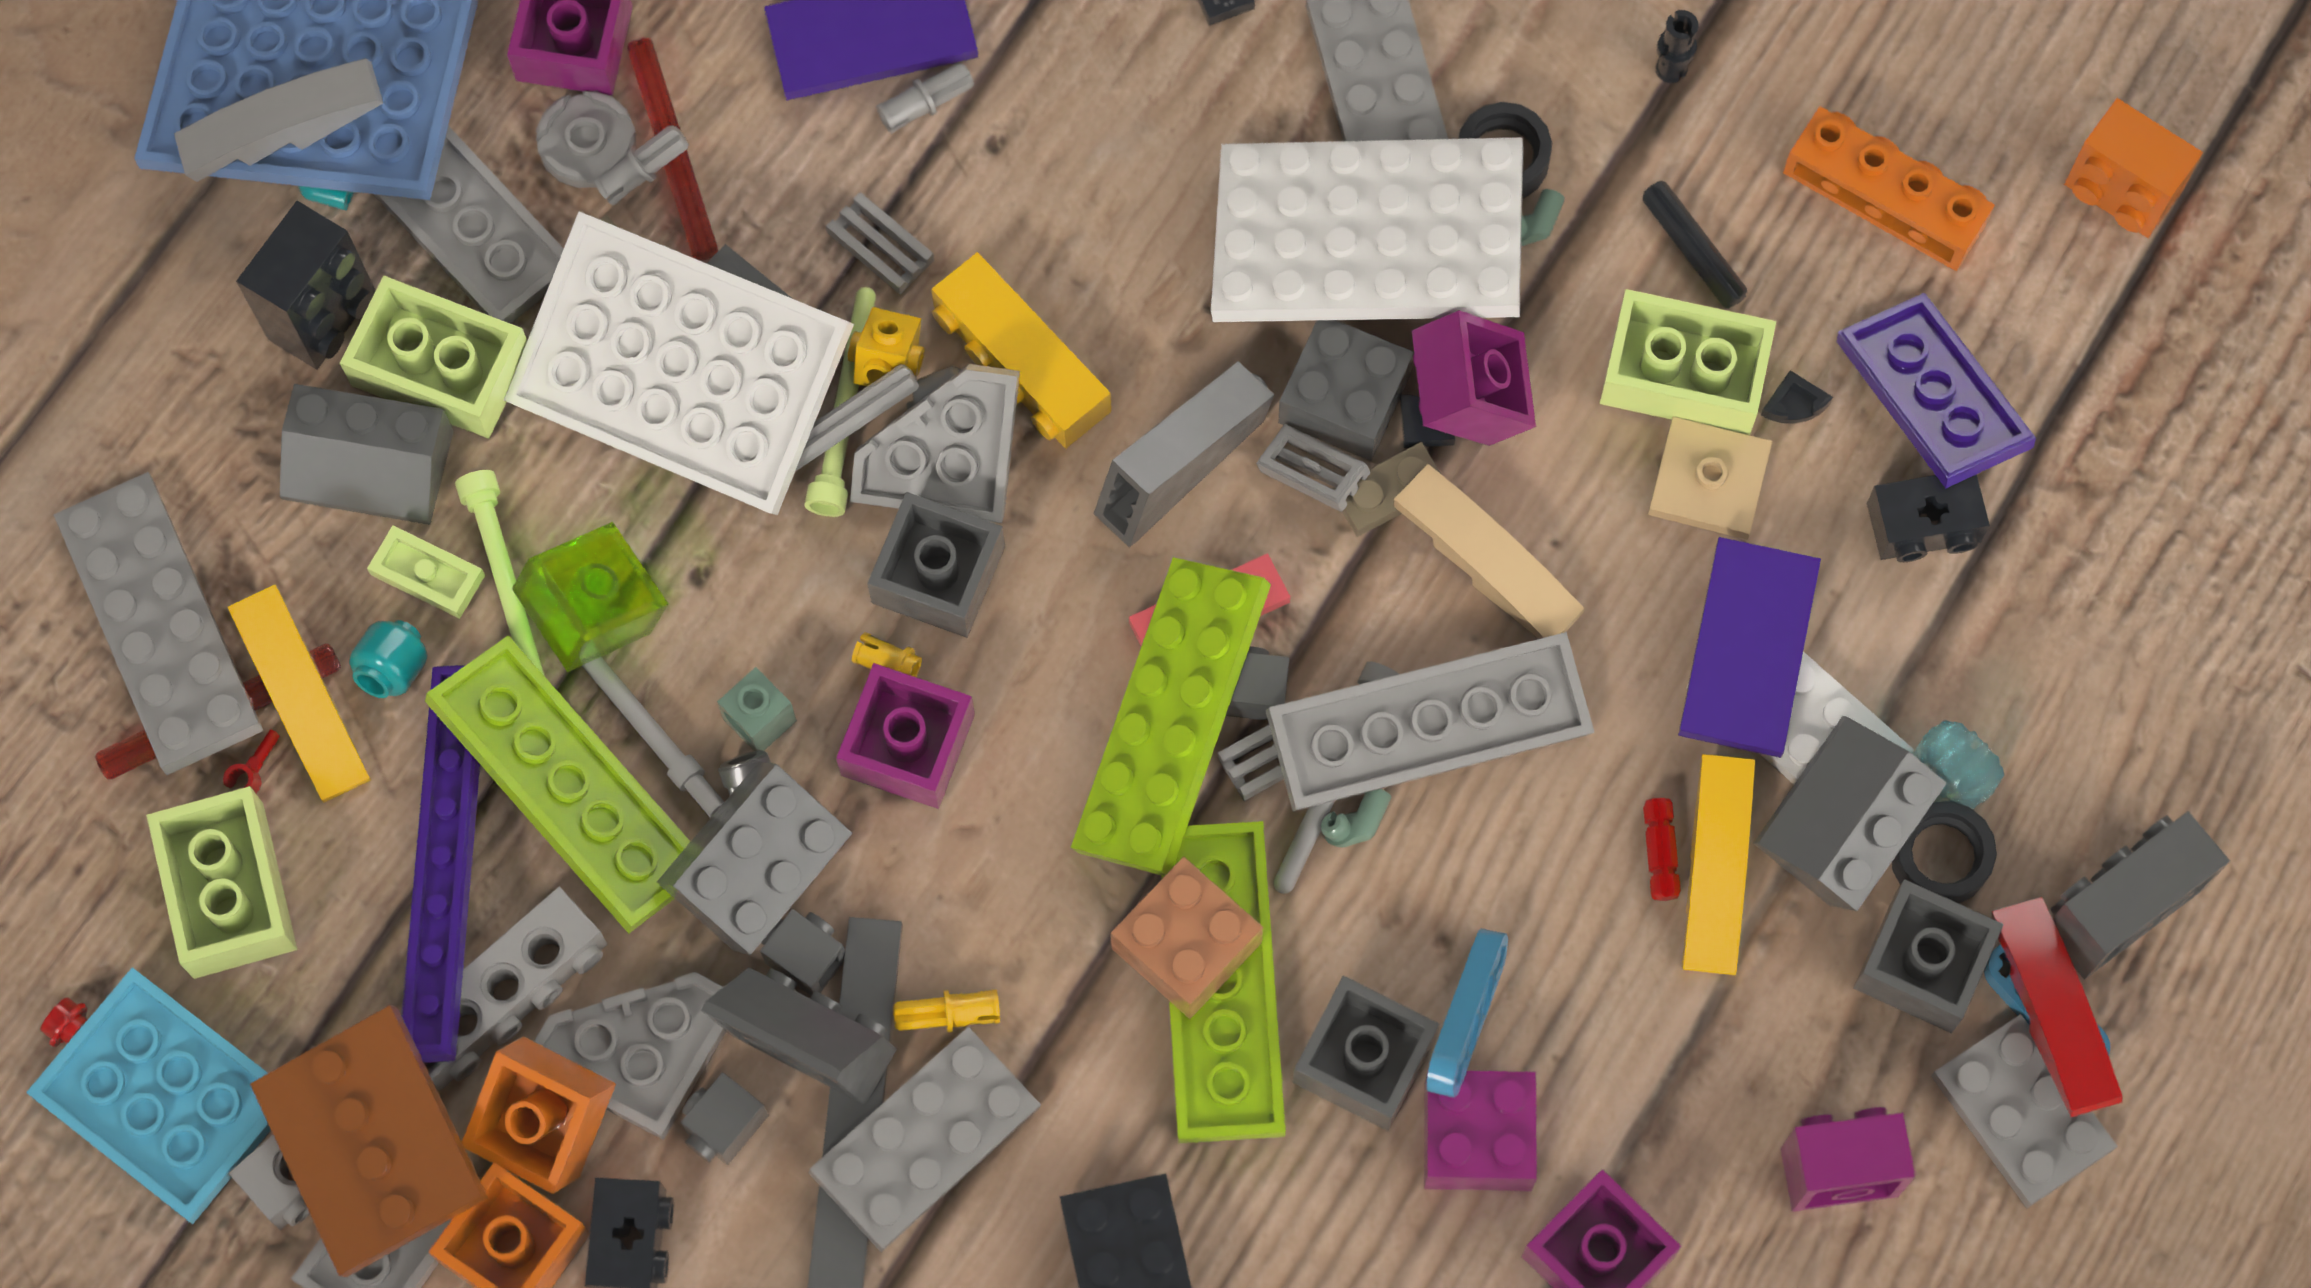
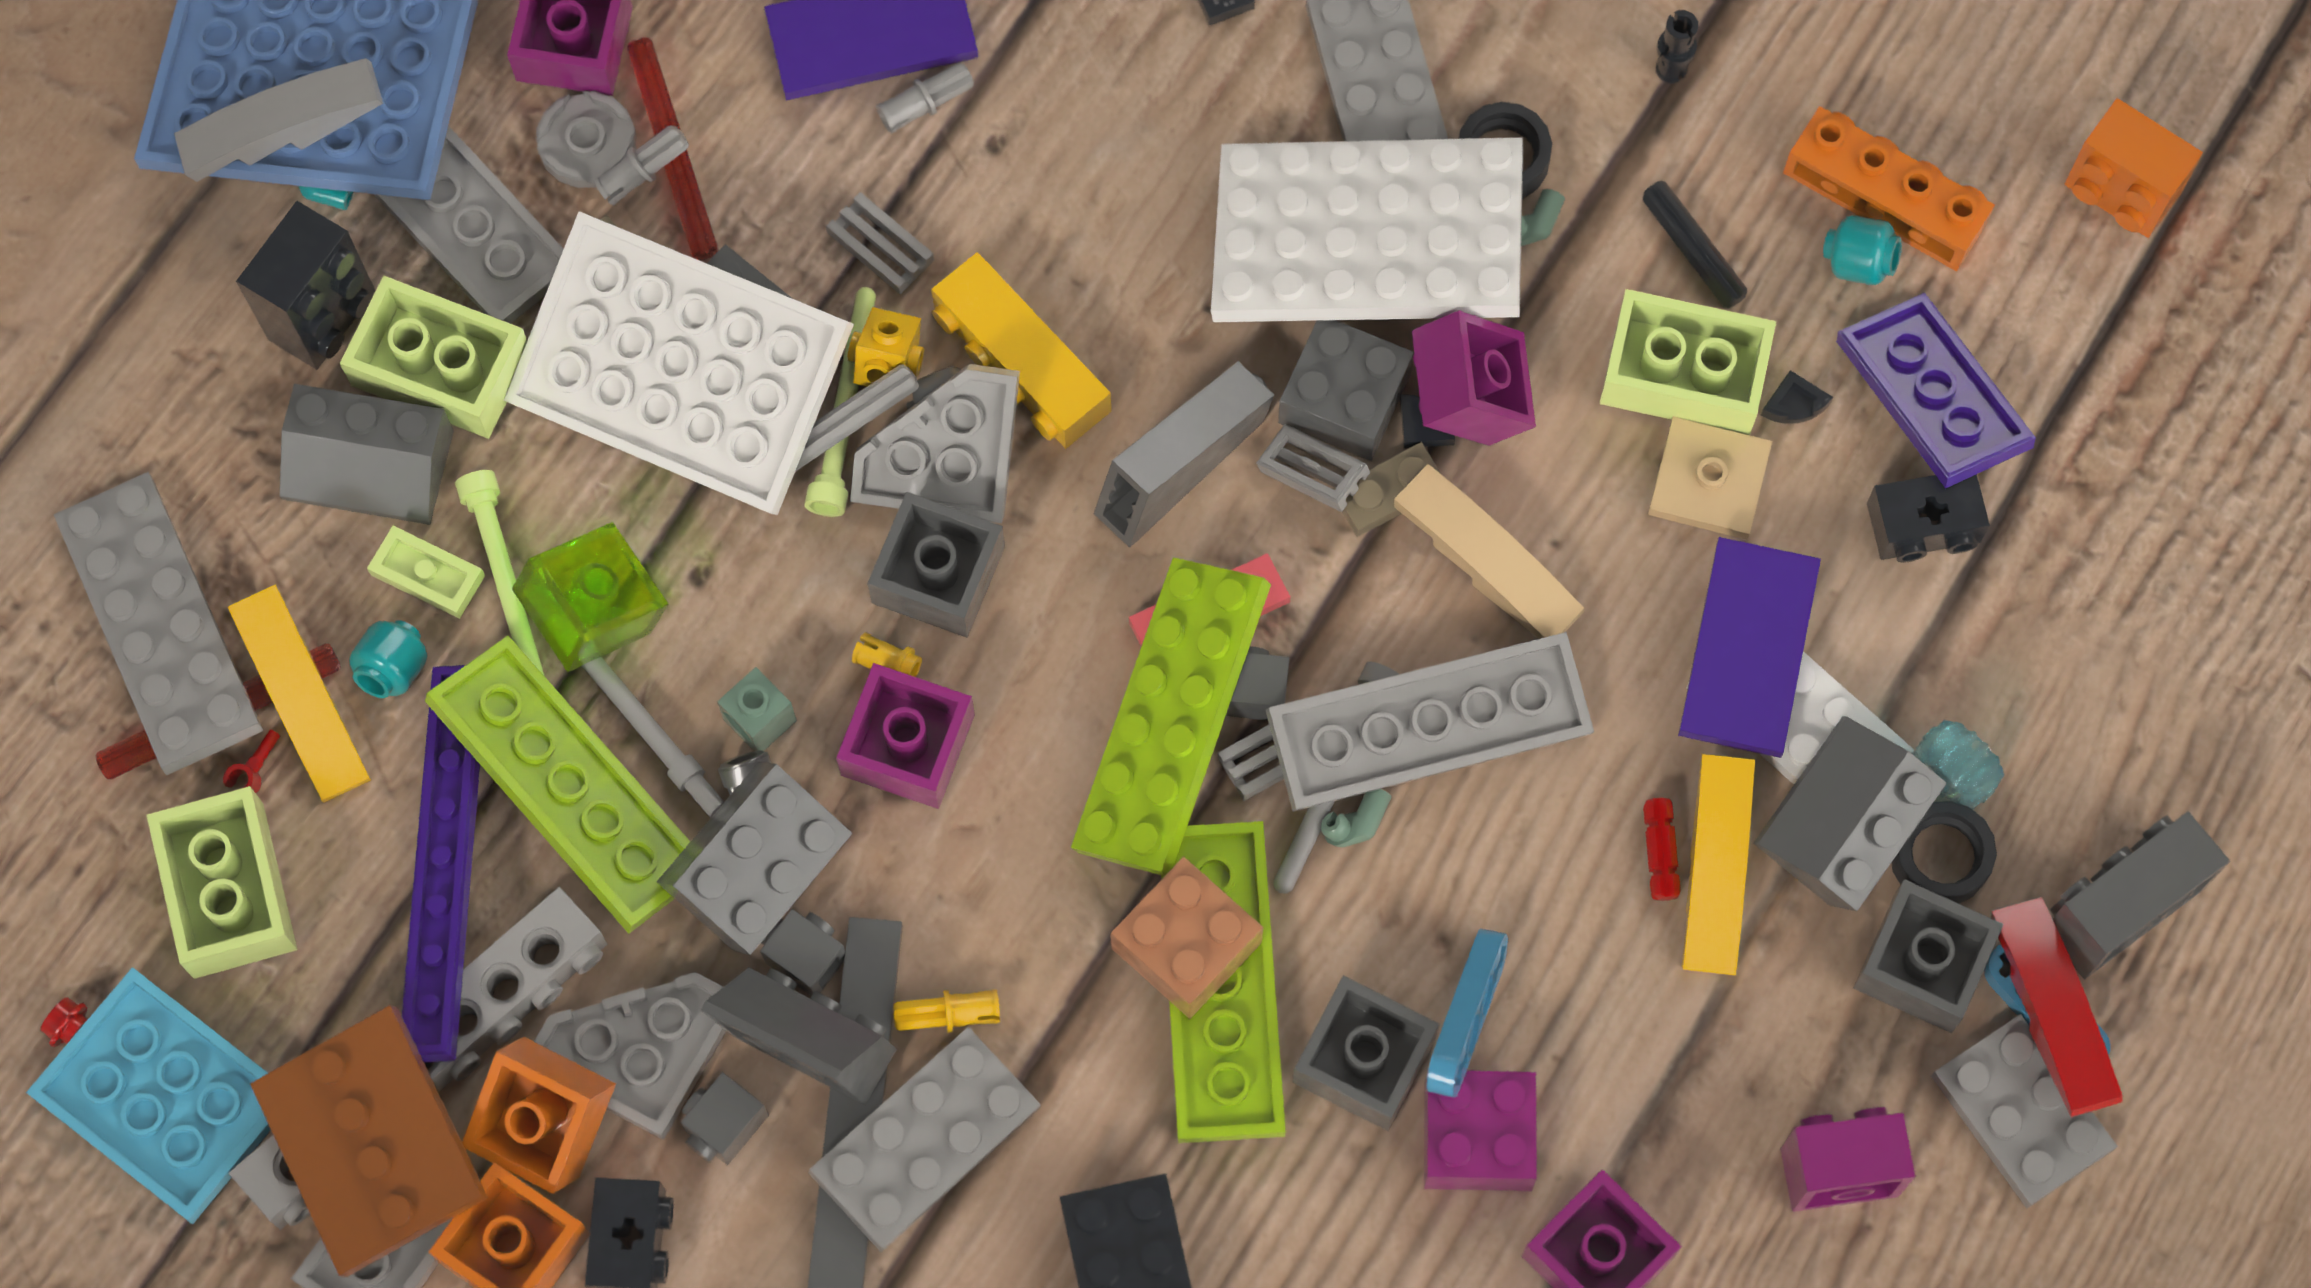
(1863, 250): none -> teal head

